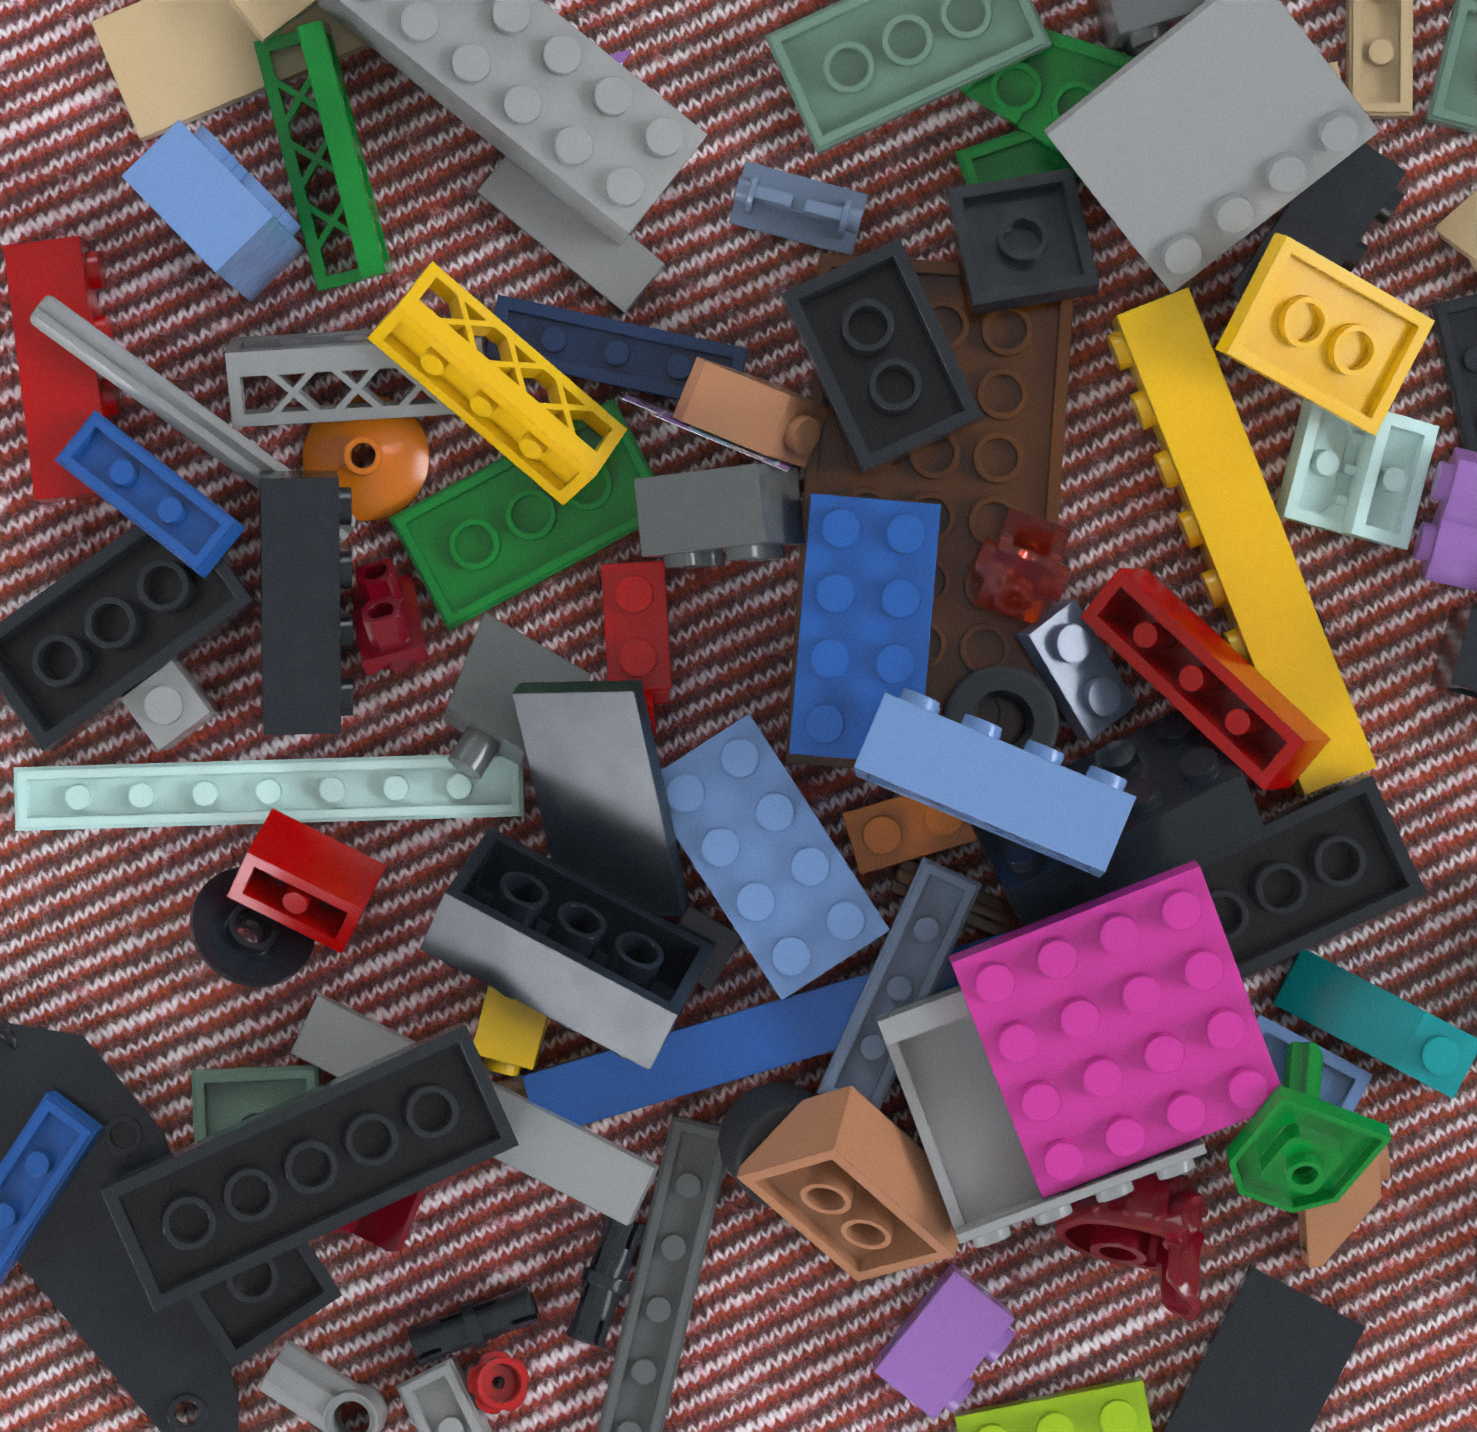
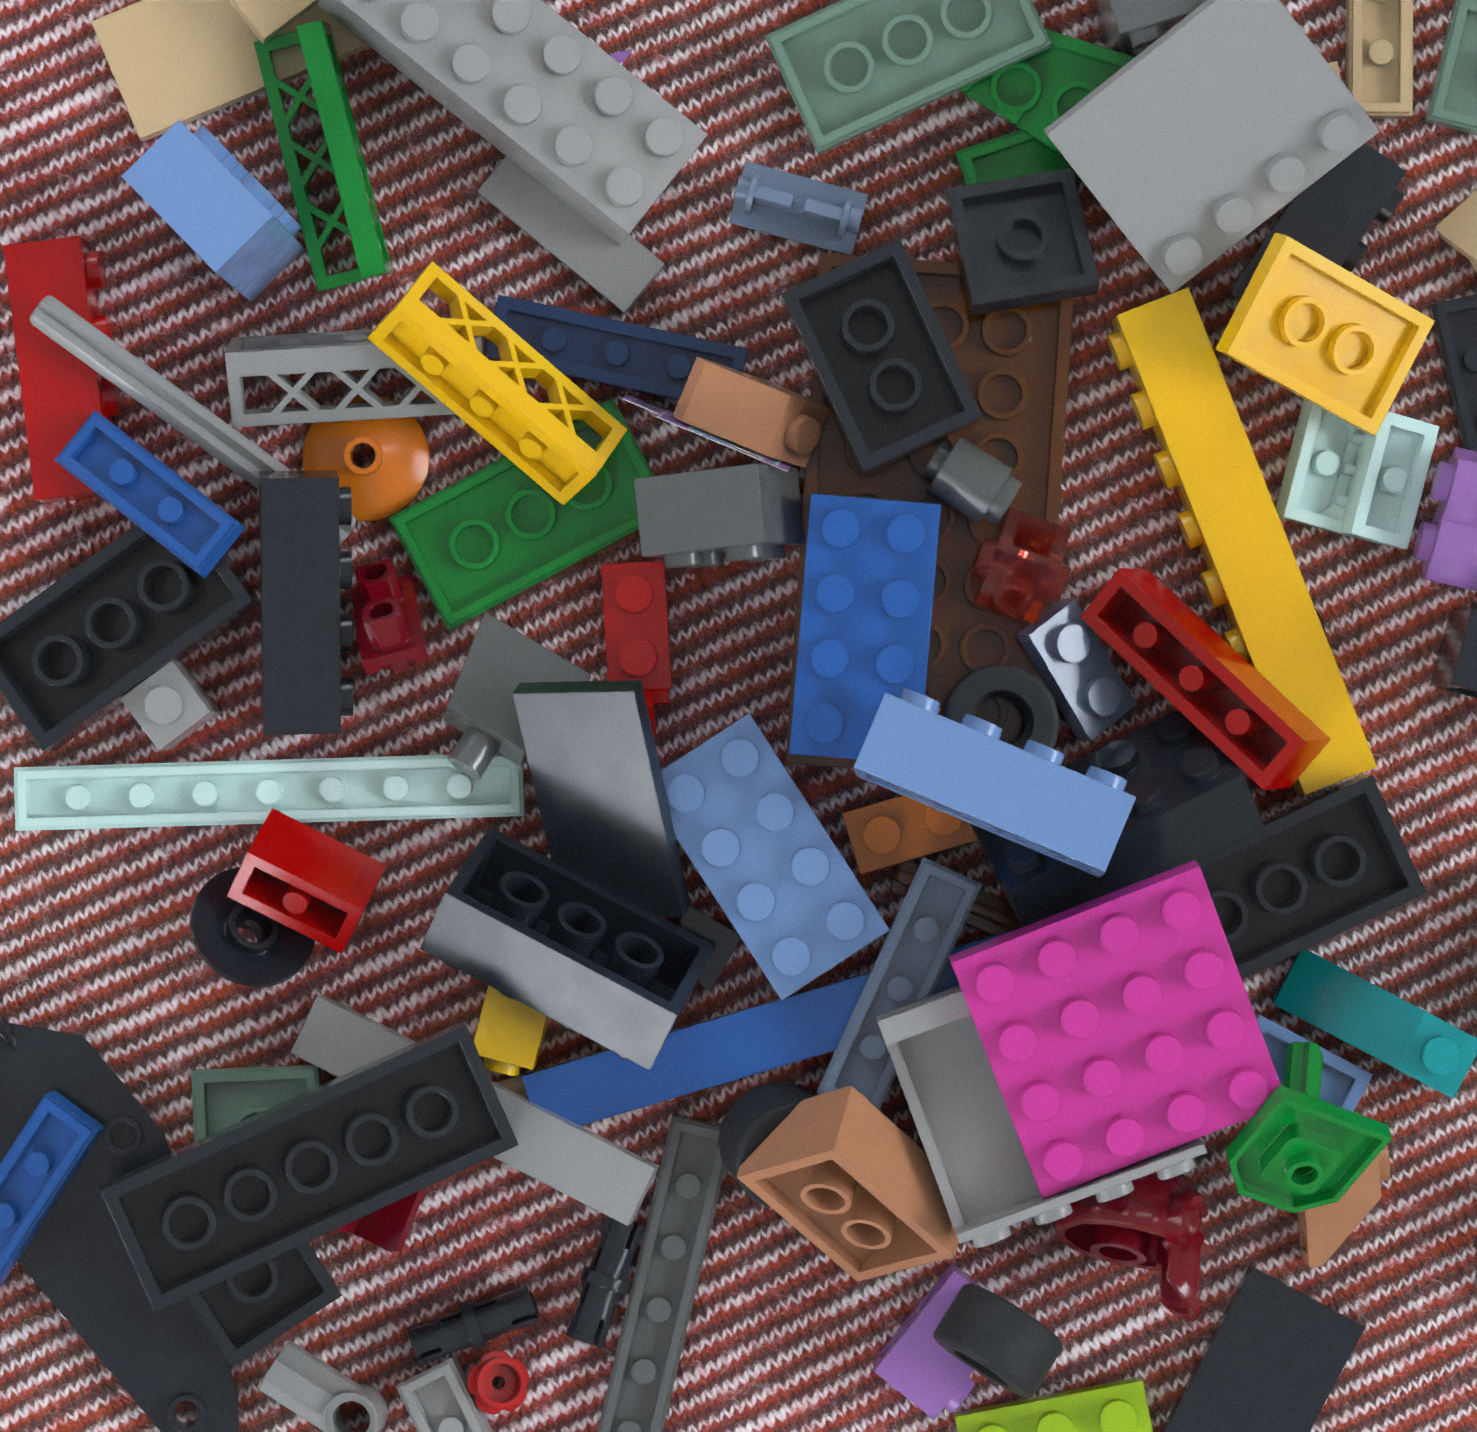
(971, 481): none -> dark grey brick
(998, 1340): none -> black tyre

